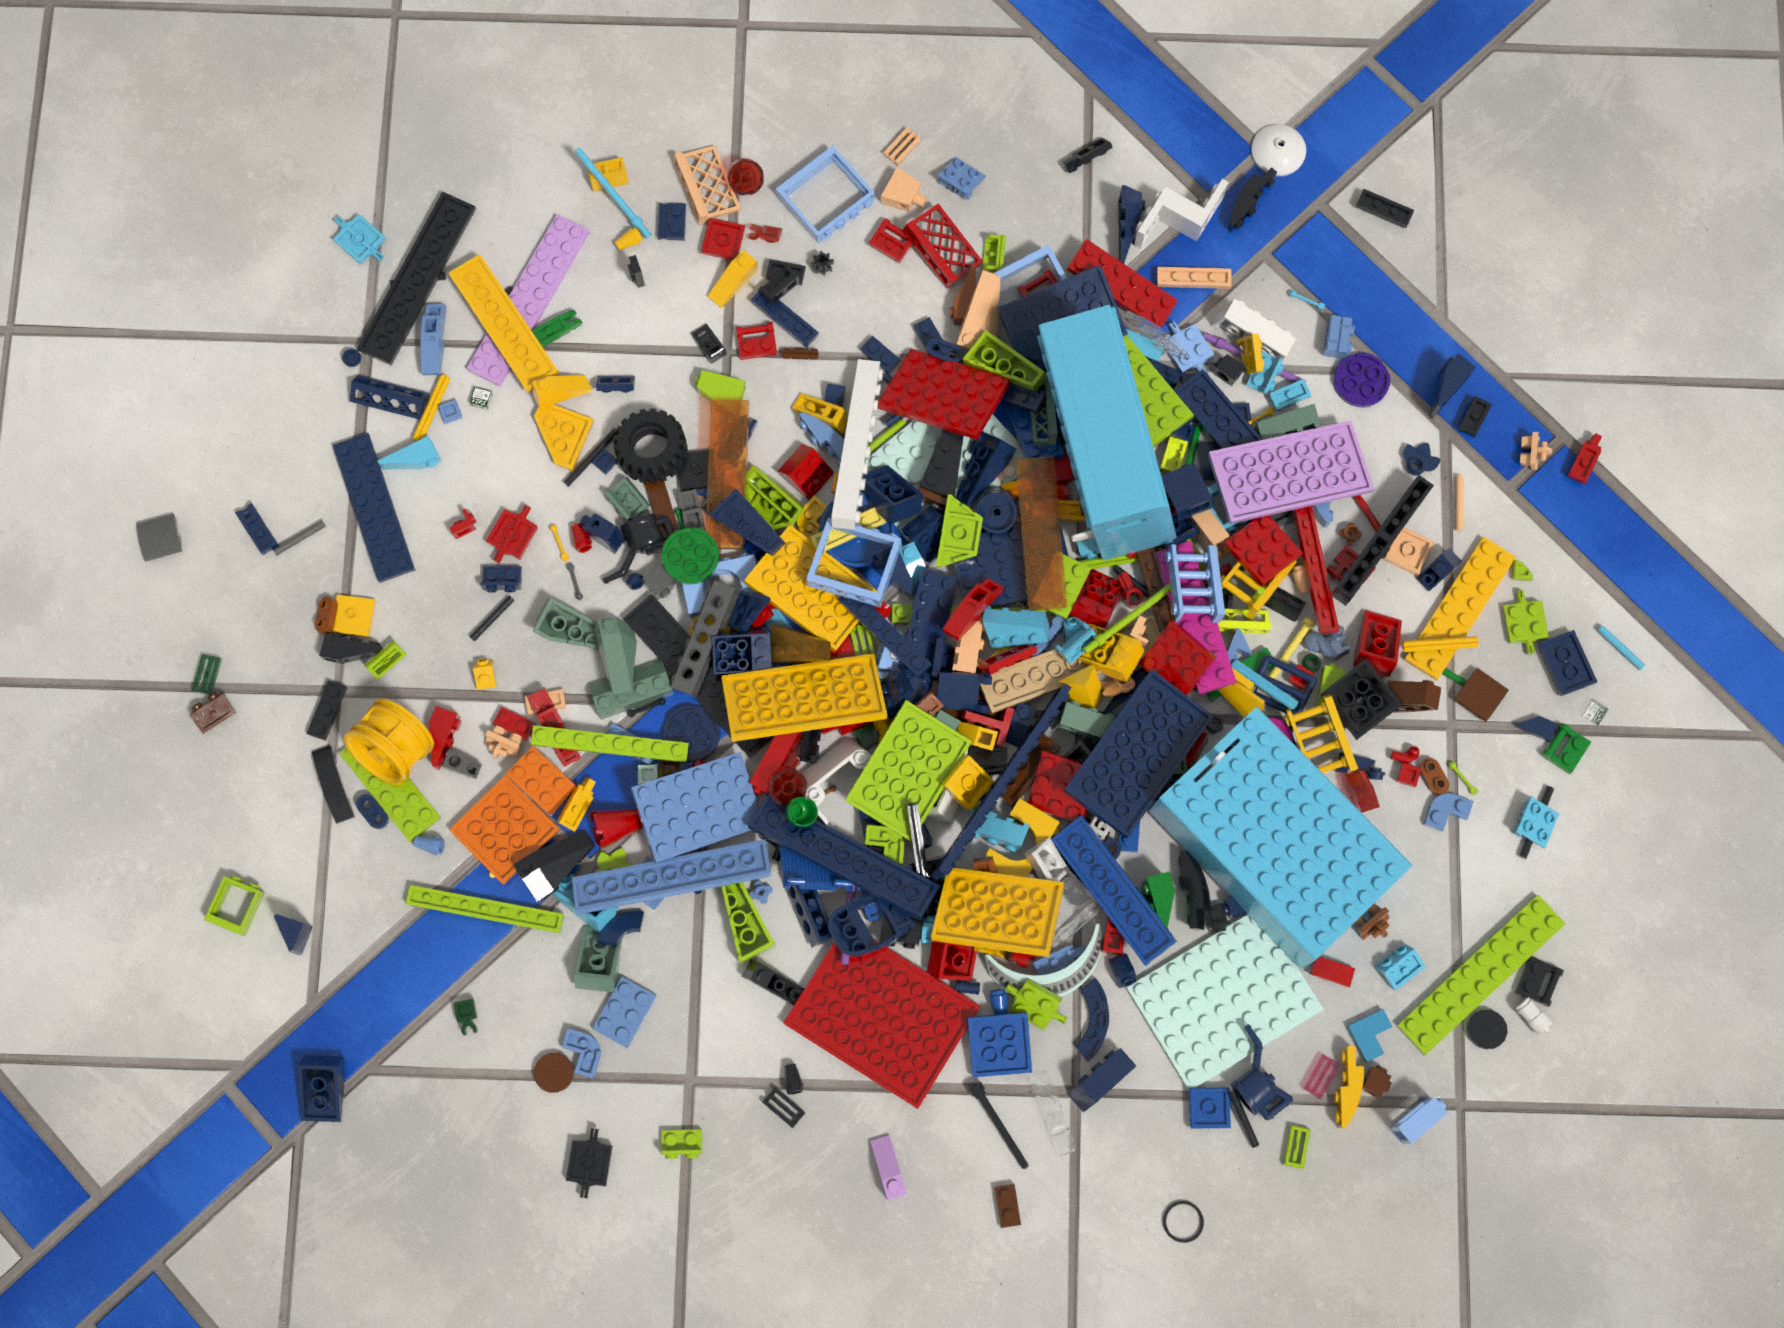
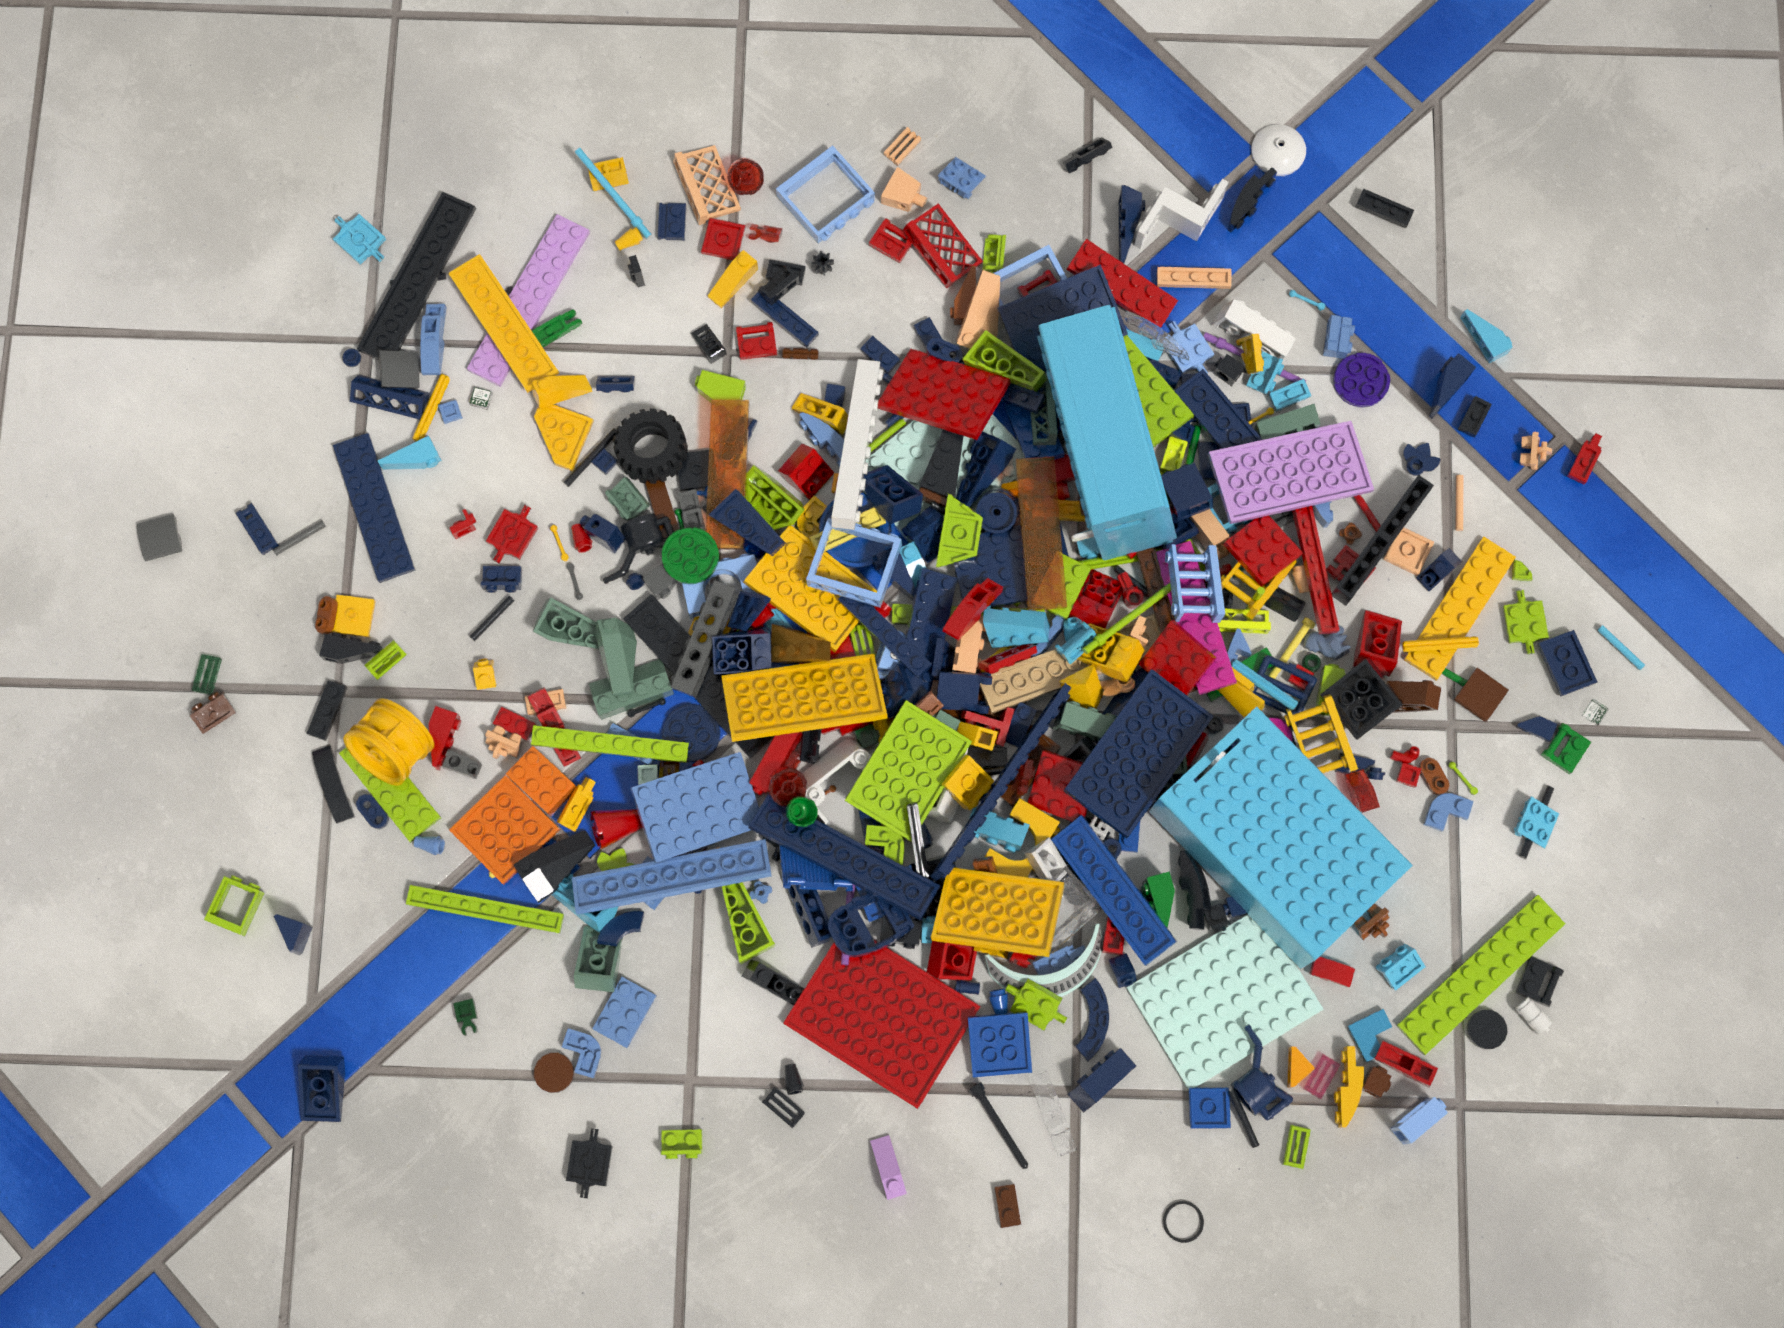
(399, 369): none -> dark grey slope
(1026, 772): none -> clear red plate
(1298, 1067): none -> light orange slope
(1406, 1064): none -> red slope
(1489, 338): none -> medium azure slope

